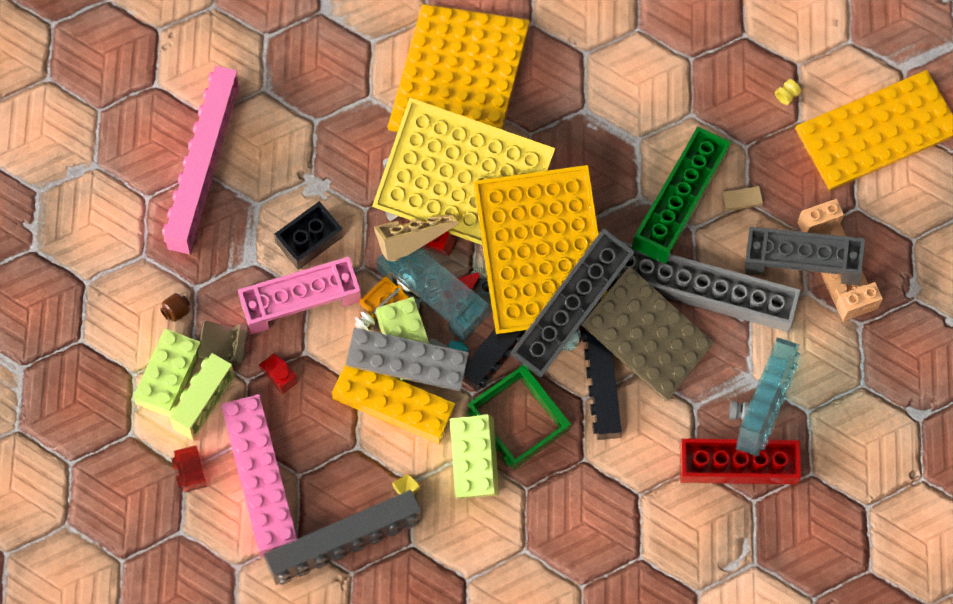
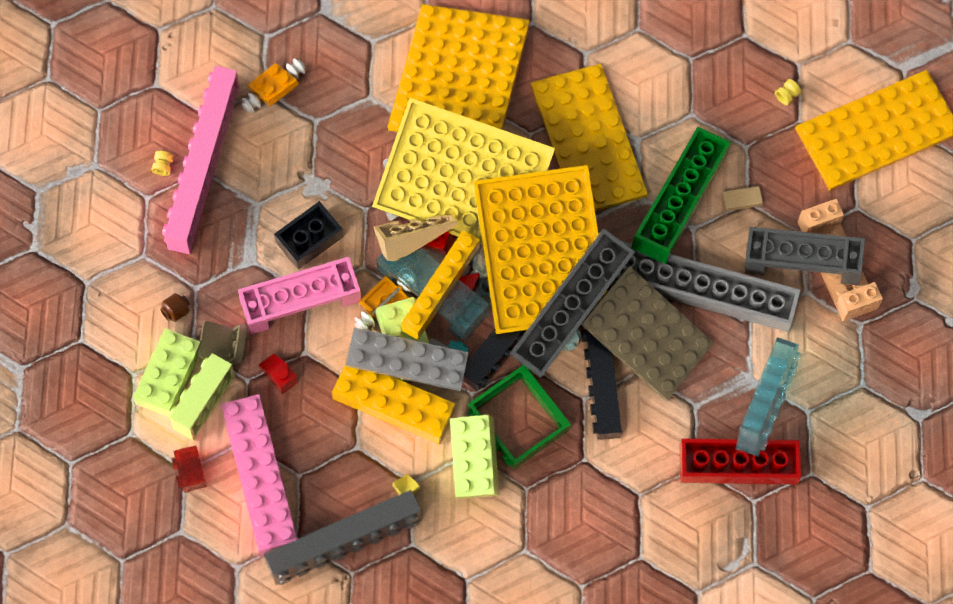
(162, 163): none -> light yellow wheel
(273, 85): none -> light orange plate
(440, 285): none -> yellow brick
(589, 131): none -> yellow plate
(735, 408): light grey wheel -> none

